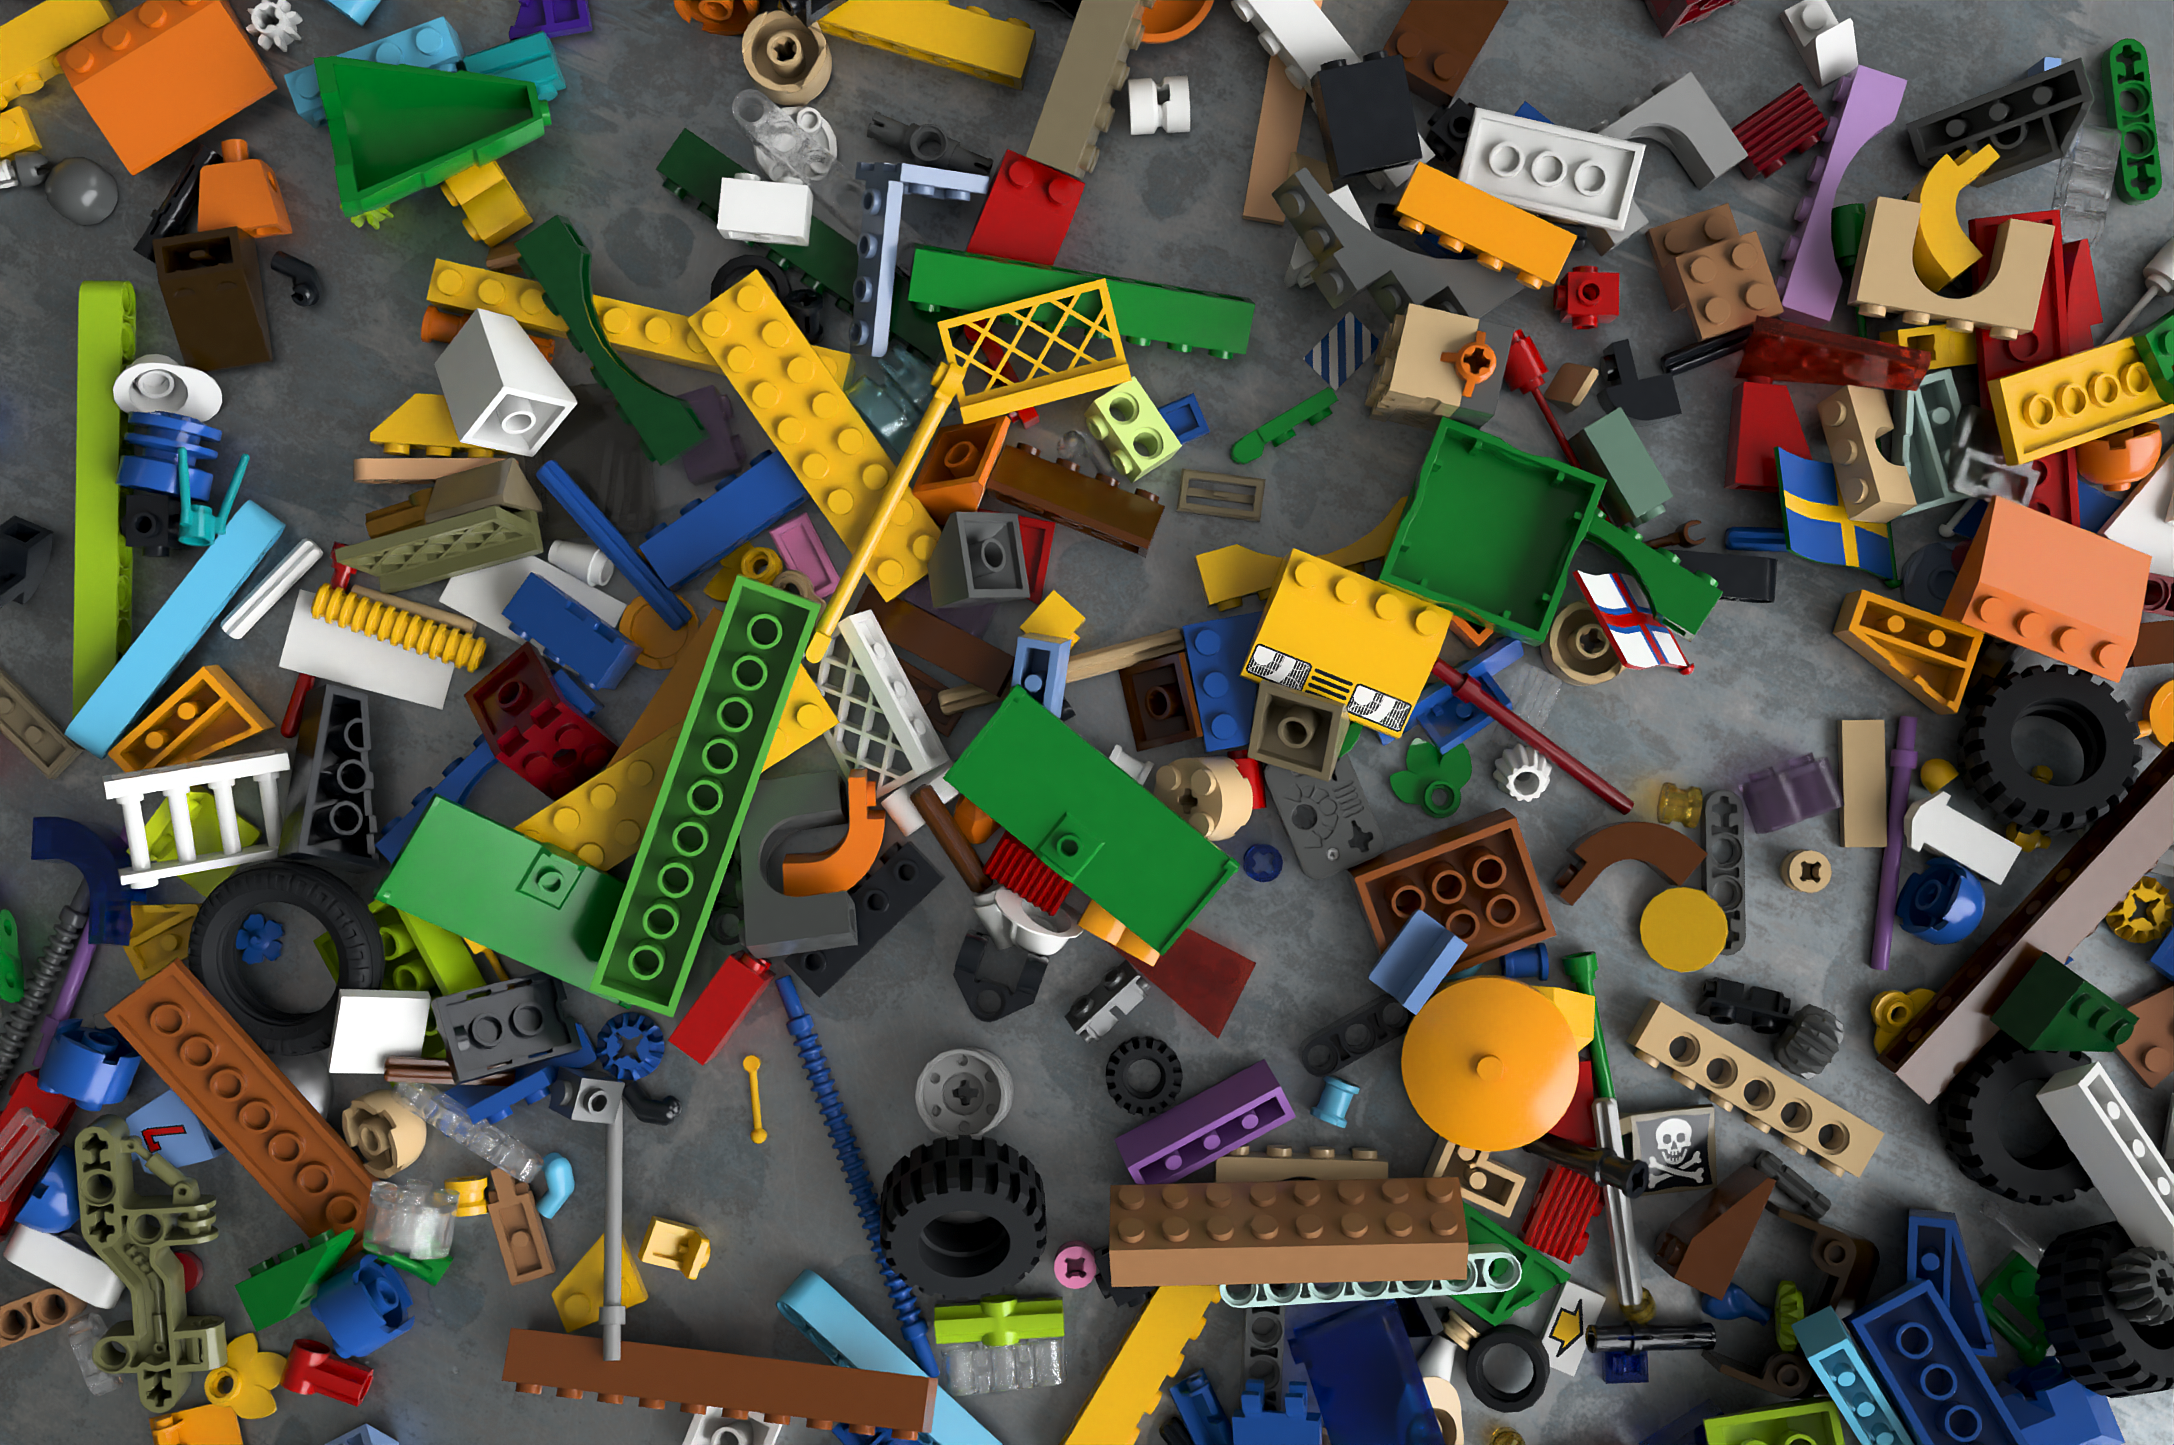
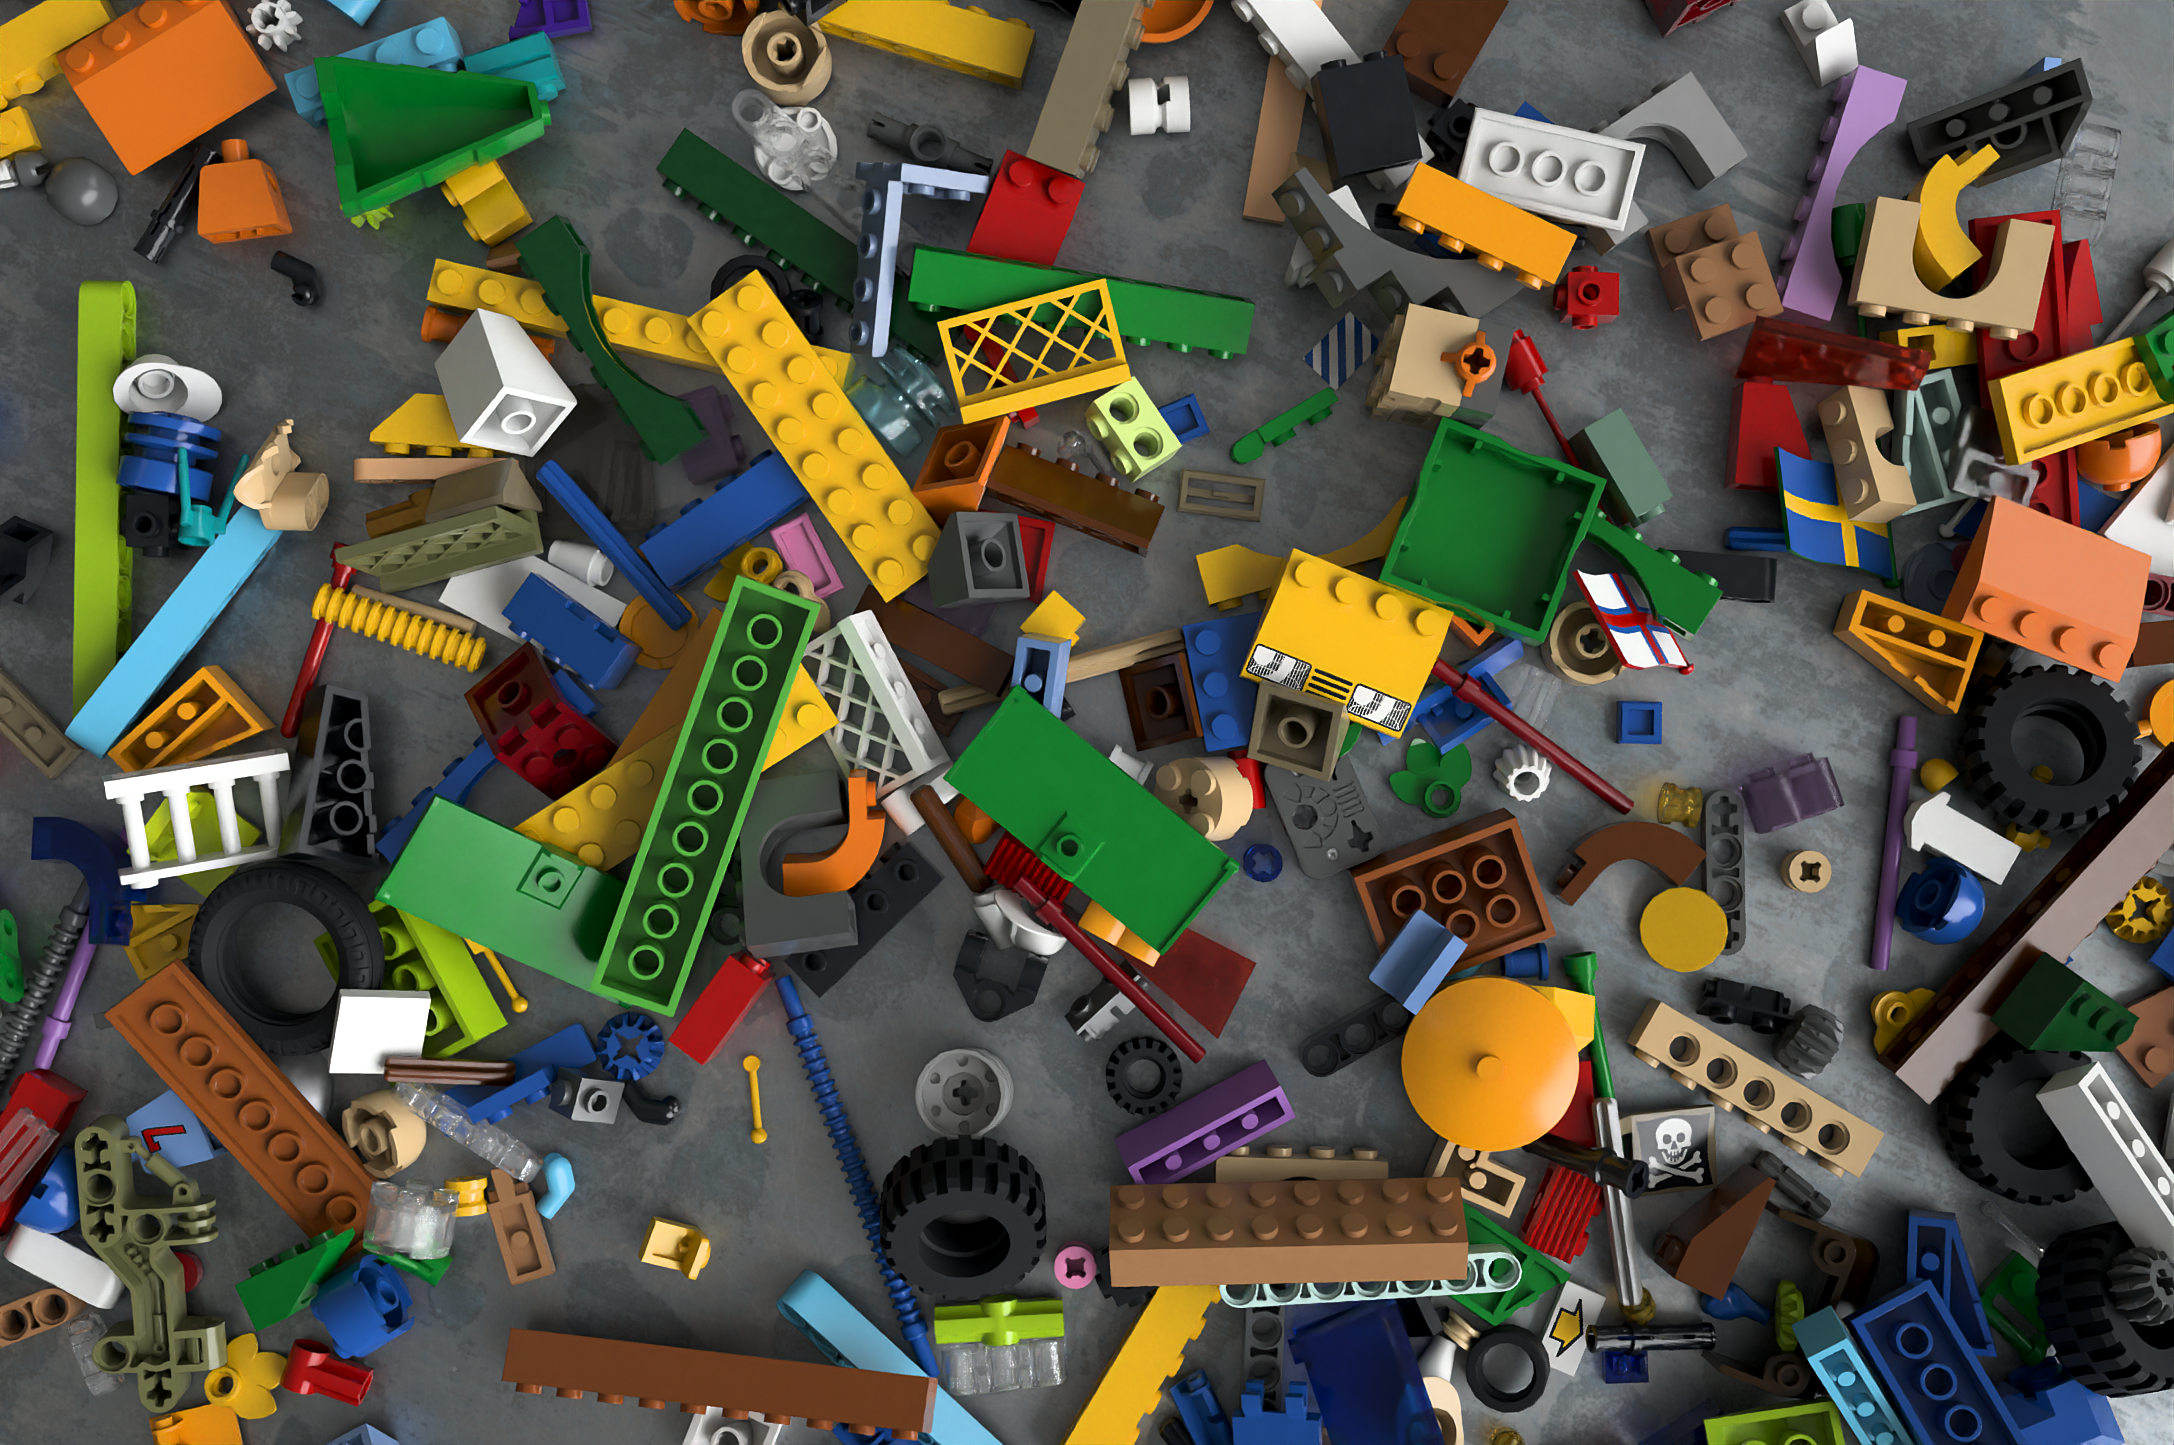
(88, 1065): blue brick -> none
(214, 298): dark brown slope -> none
(260, 939): blue plant -> none
(271, 588): white axle -> none
(281, 495): none -> tan piece
(360, 660): white sticker -> none
(504, 1026): black piece -> none
(583, 1288): yellow wing -> none
(612, 1313): light grey bar -> none
(765, 210): white brick -> none
(947, 381): yellow hinge -> none
(1050, 911): none -> dark red bar
(1335, 1100): medium azure bush -> none
(1570, 386): tan slope -> none
(1639, 722): none -> blue tile
(1643, 400): black brick -> none
(1678, 537): reddish brown hand -> none
(1706, 351): black axle -> none
(1777, 129): dark red brick -> none
(1862, 783): tan tile -> none
(2139, 122): green beam -> none

